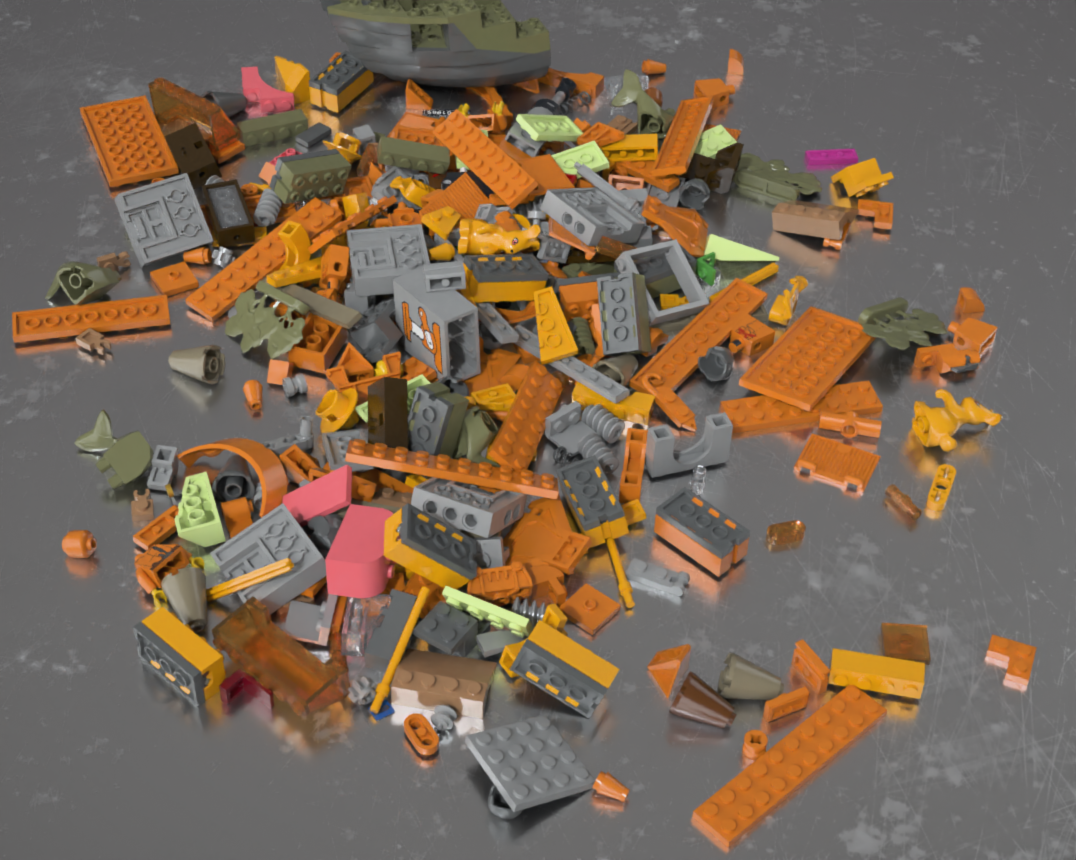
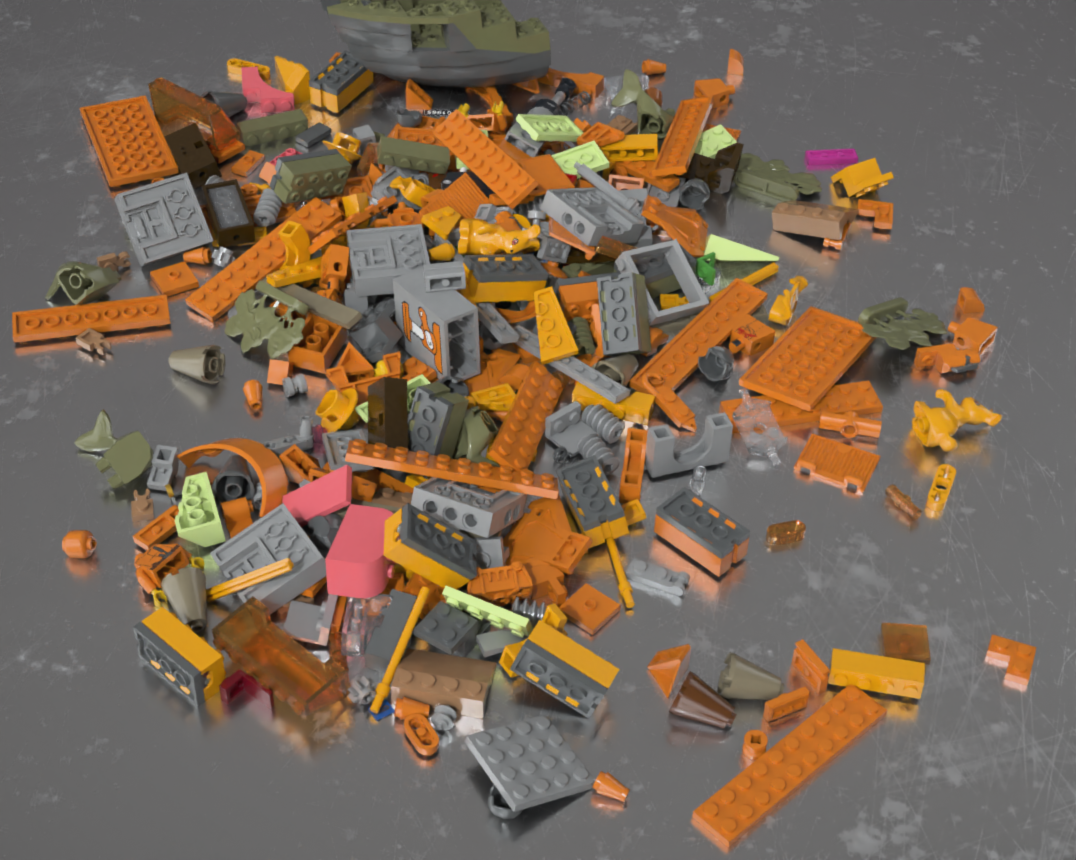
(234, 66): none -> light orange beam
(248, 163): none -> orange plate
(318, 430): none -> clear pink plate
(407, 706): none -> orange cone
(409, 118): none -> dark grey hair
(758, 414): none -> clear plate

